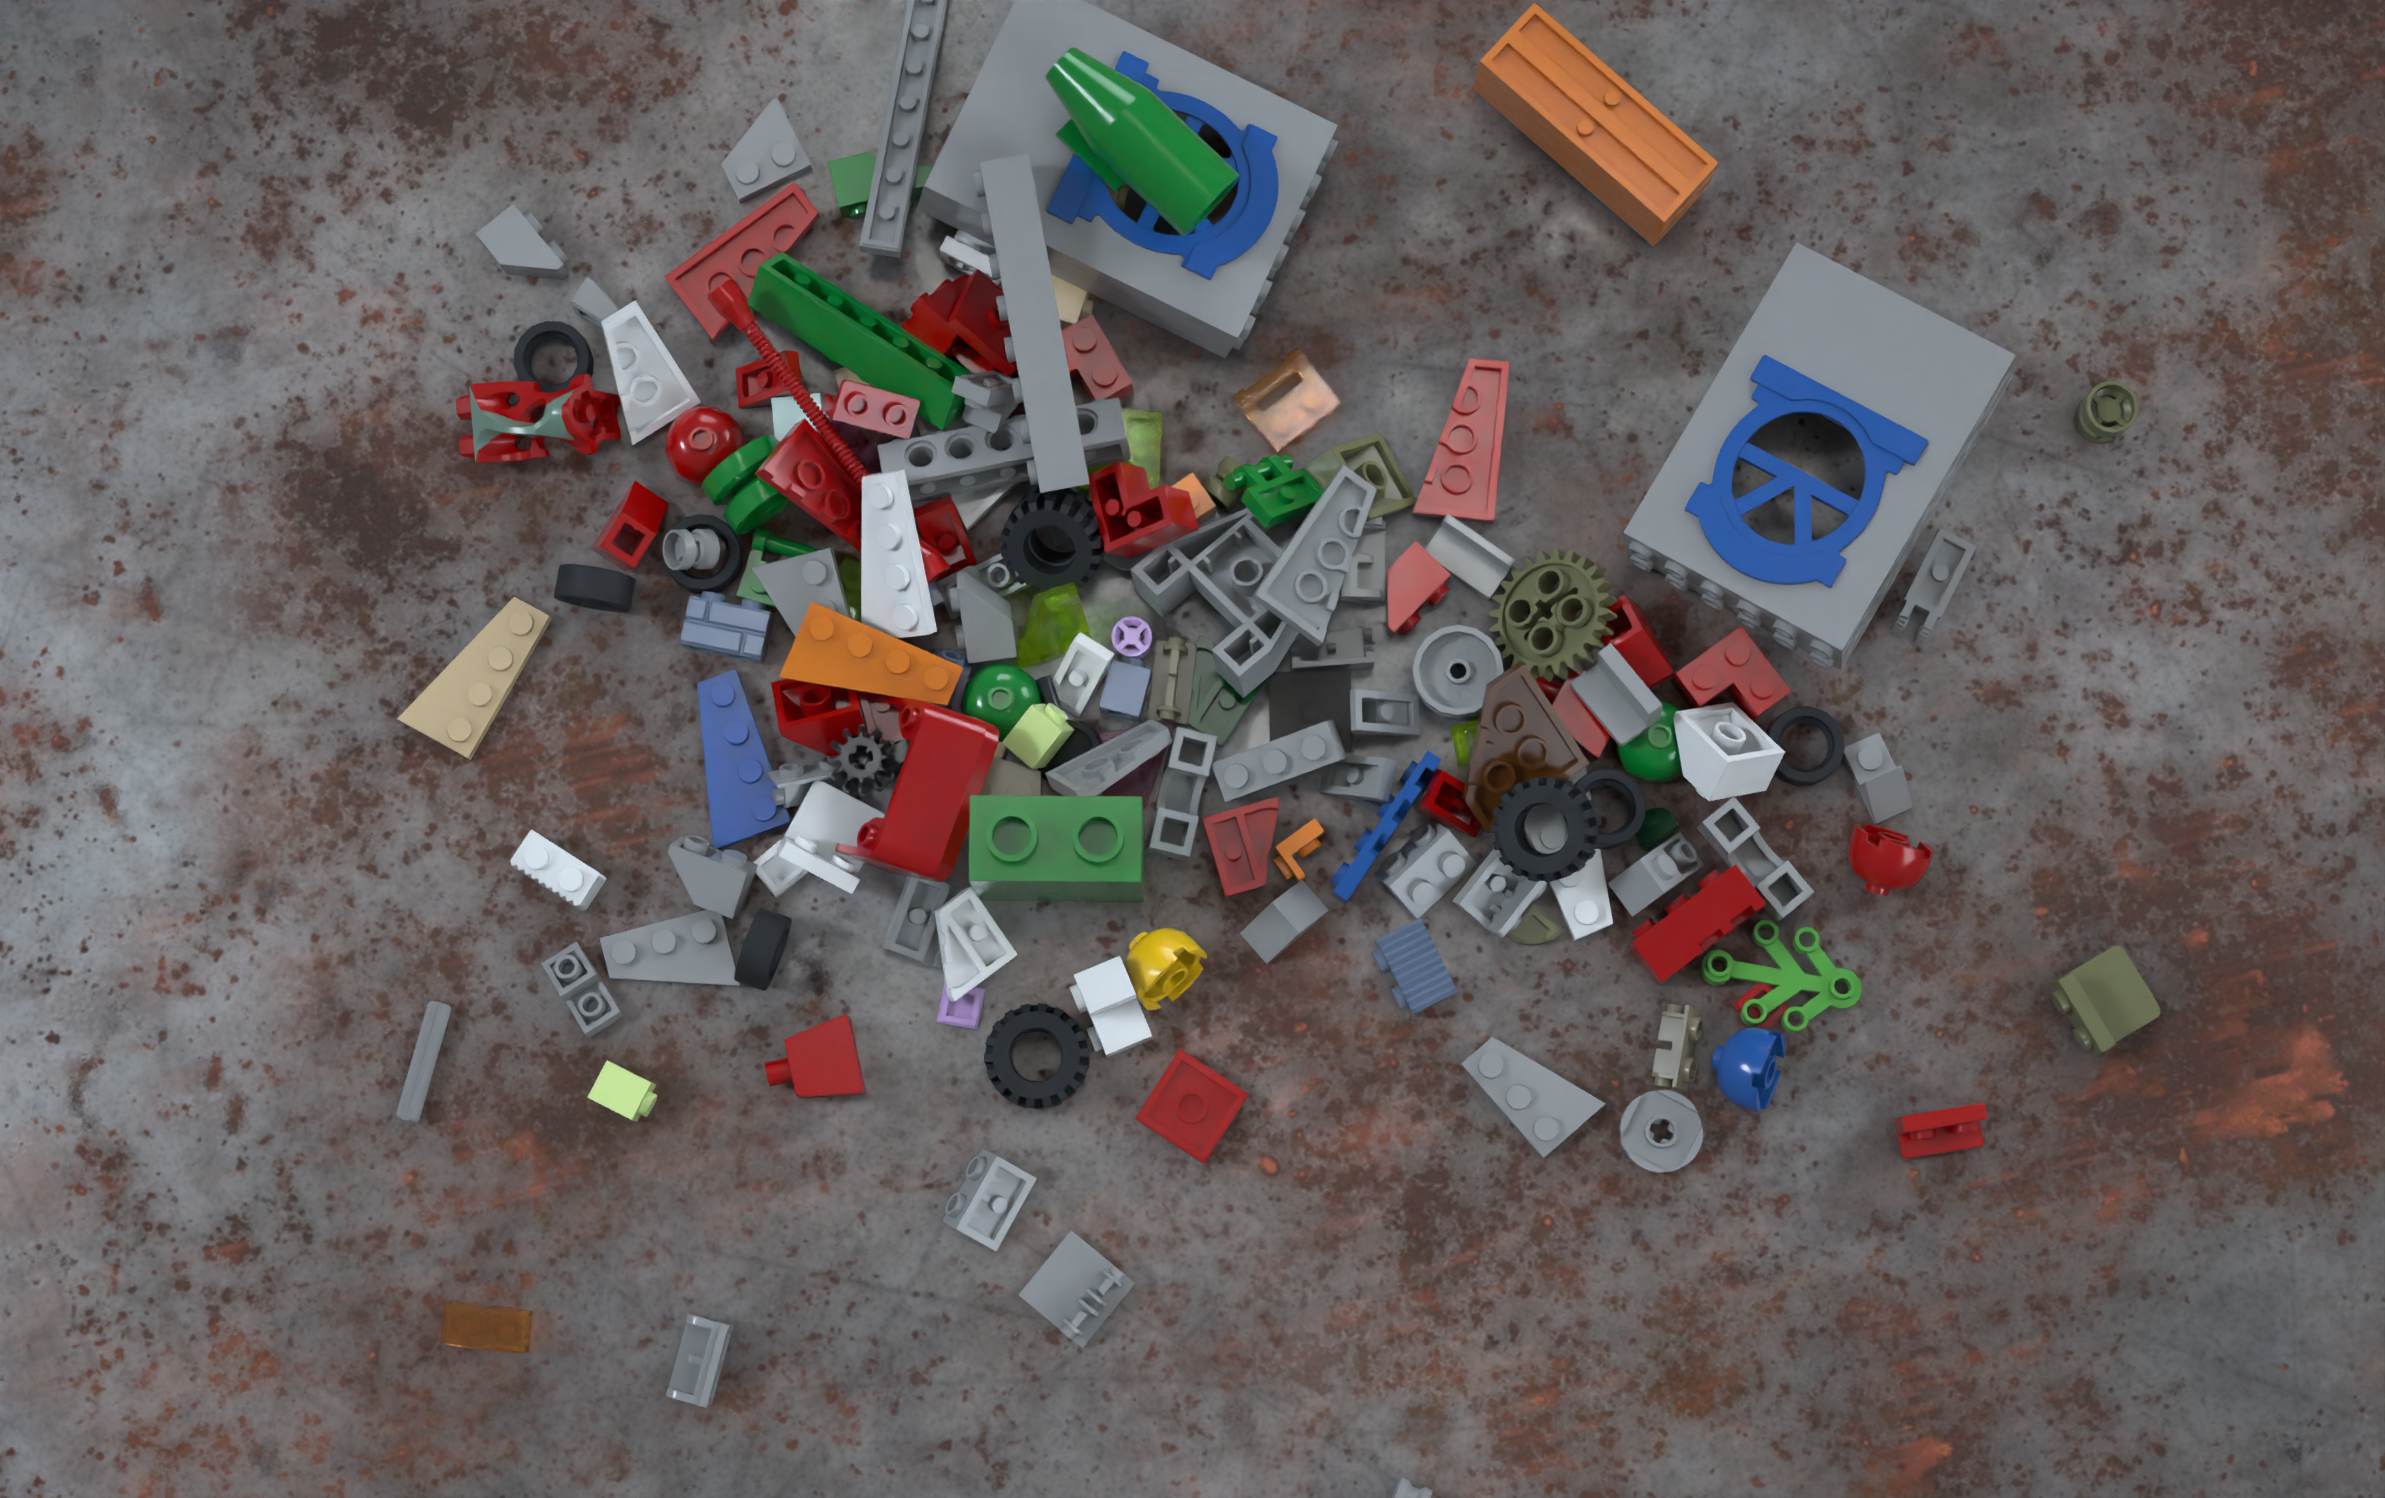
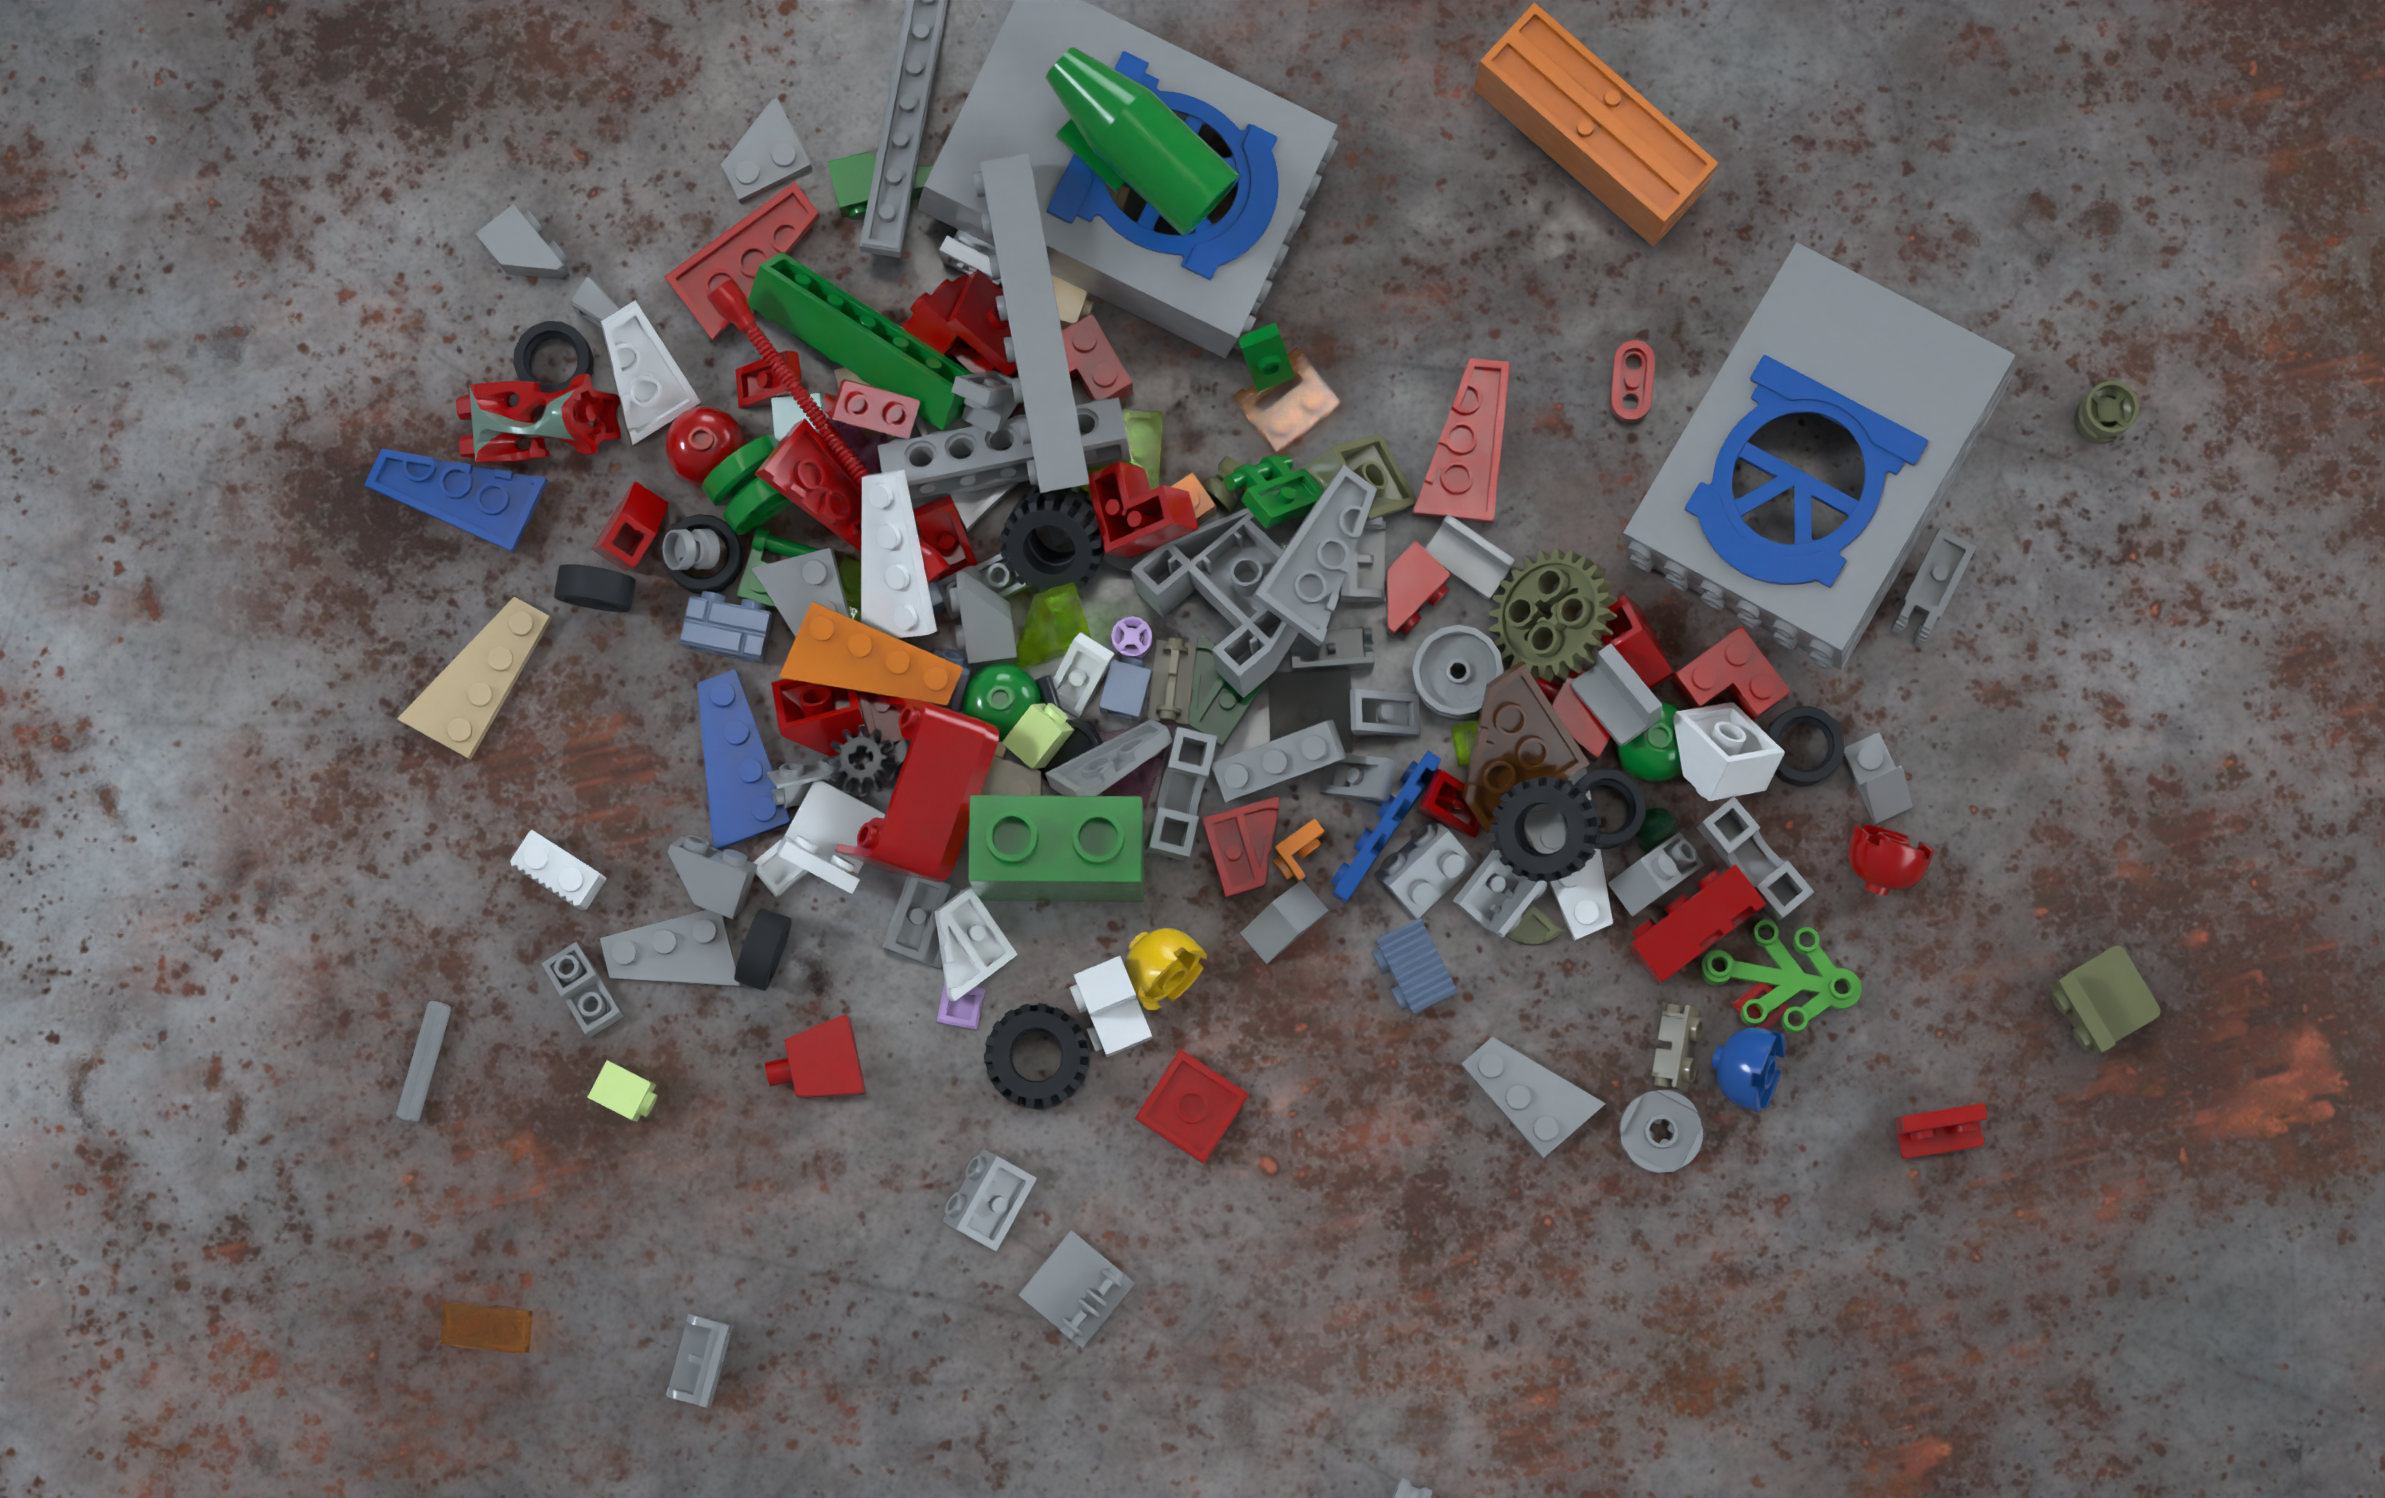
(468, 497): none -> blue wing
(1266, 357): none -> green plate
(1631, 382): none -> plate

